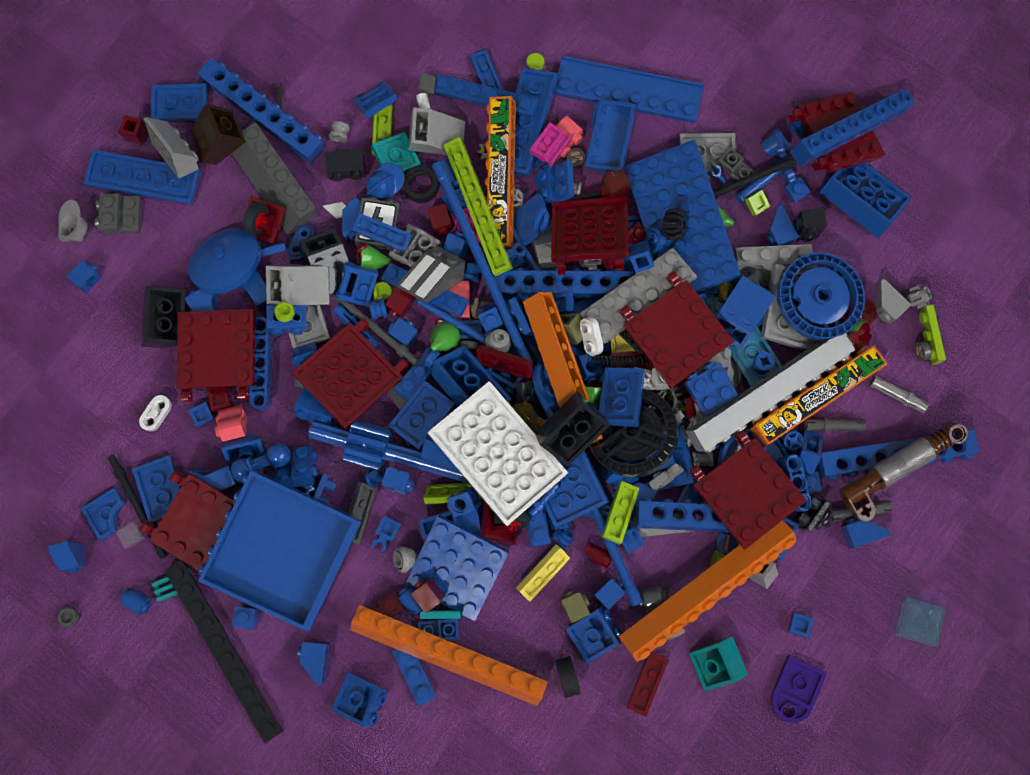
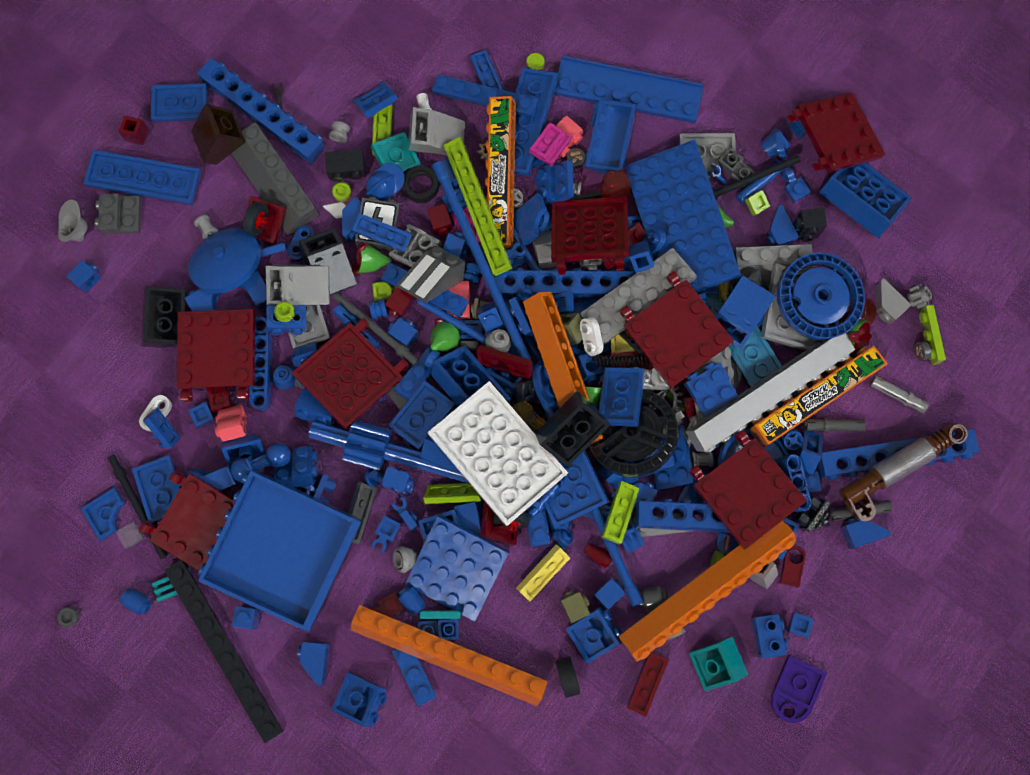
(68, 556): blue slope -> none
(161, 429): none -> blue plate
(171, 147): light grey slope -> none
(205, 226): none -> light grey bush
(288, 379): none -> blue cone
(341, 192): none -> lime tile
(362, 286): blue plate -> none
(409, 518): none -> blue plate
(426, 83): dark grey slope -> none
(427, 594): dark red brick -> none
(470, 498): blue brick -> none
(663, 478): light grey plate -> none
(675, 224): black gear -> none
(760, 365): blue wheel -> none
(769, 636): none -> blue brick
(792, 573): none -> dark red piece
(852, 127): blue brick -> none
(920, 622): clear light blue plate -> none

